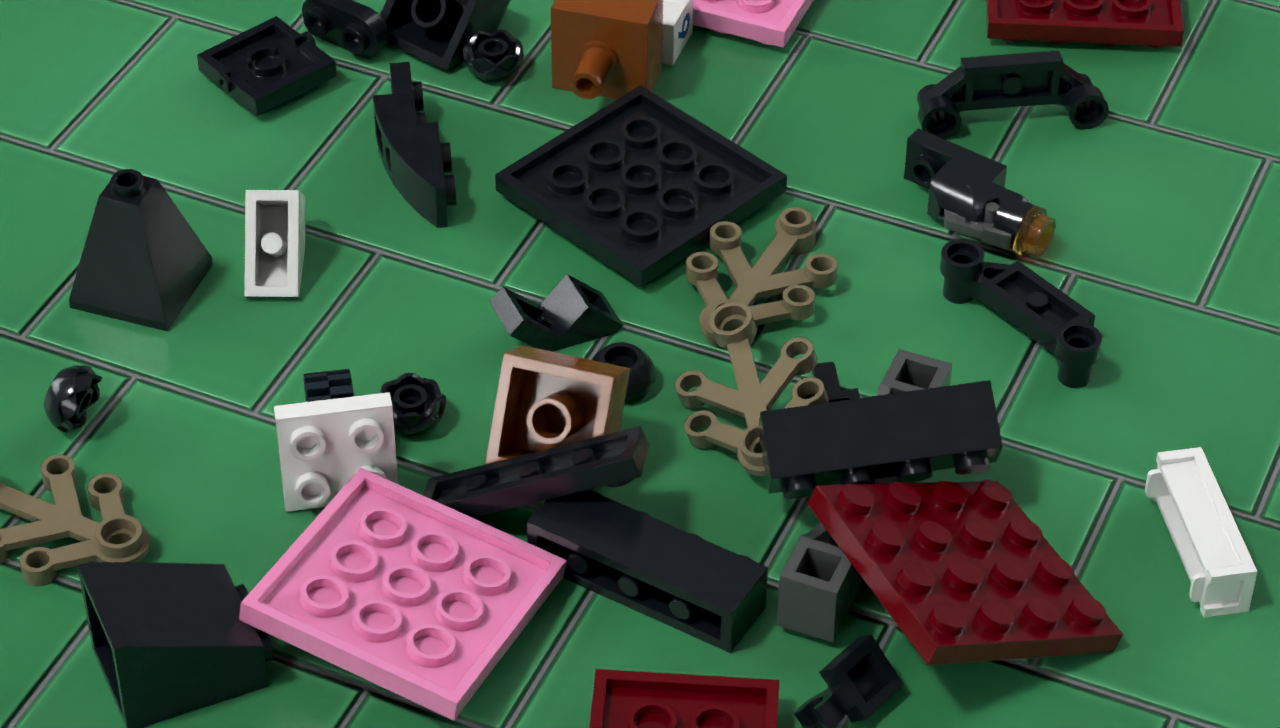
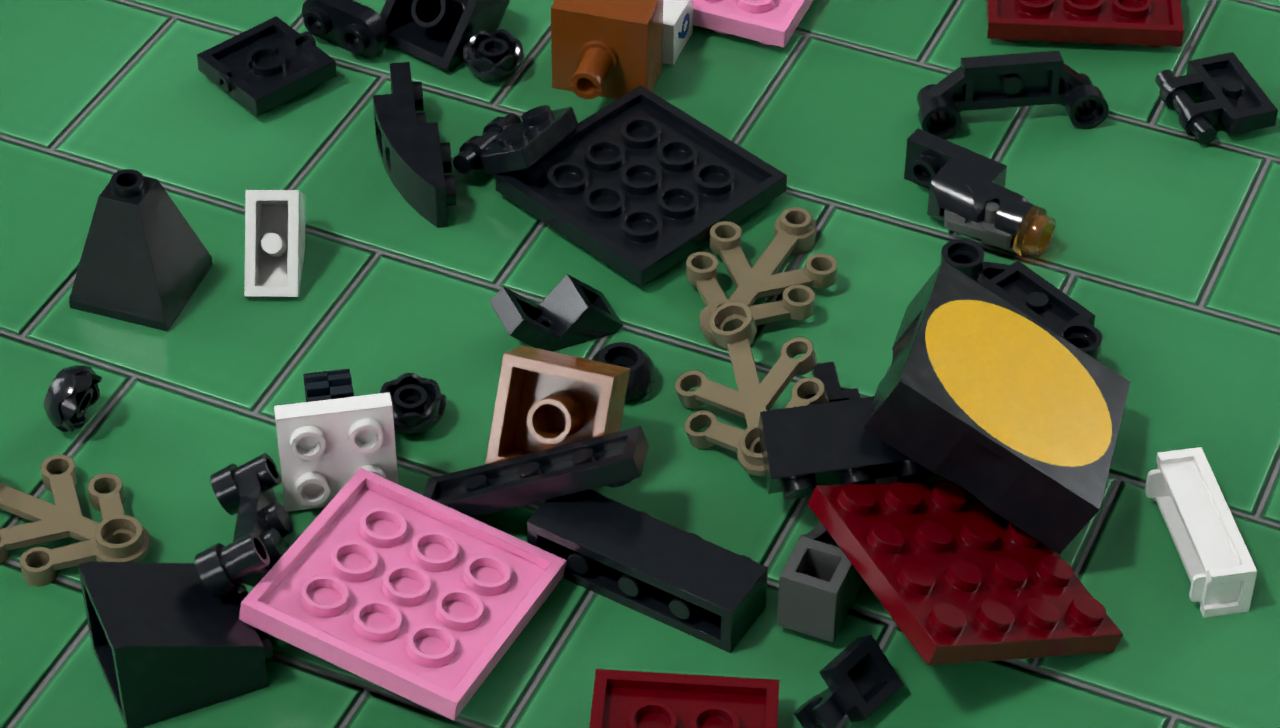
(260, 528): none -> black plate
(515, 144): none -> black plate
(1000, 407): none -> tile
(1228, 96): none -> black plate

